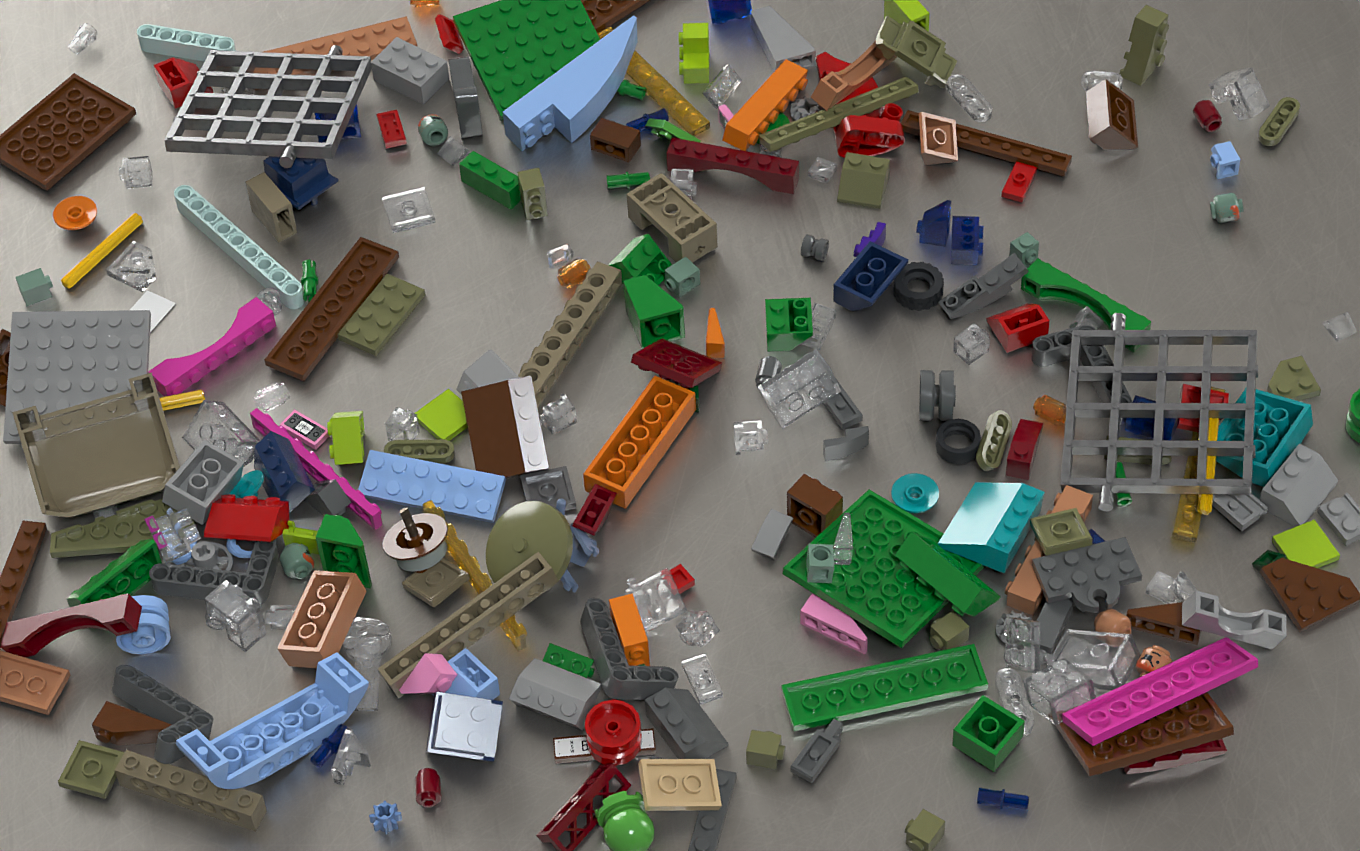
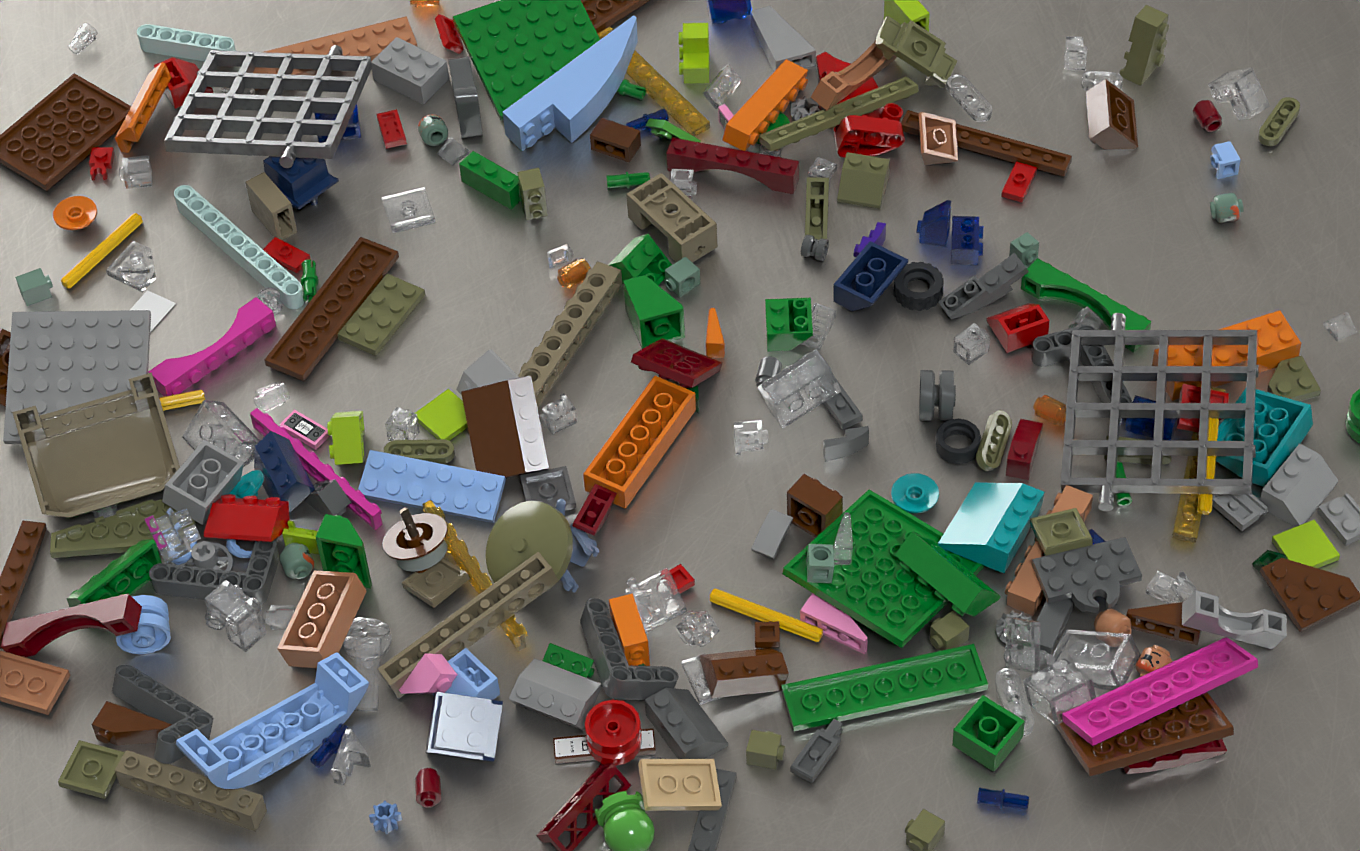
(100, 160): none -> red plate
(143, 107): none -> orange slope
(286, 254): none -> red plate
(744, 672): none -> reddish brown slope
(766, 615): none -> yellow axle
(767, 634): none -> reddish brown plate
(817, 207): none -> olive slope
(1075, 54): none -> clear brick
(1274, 344): none -> orange brick

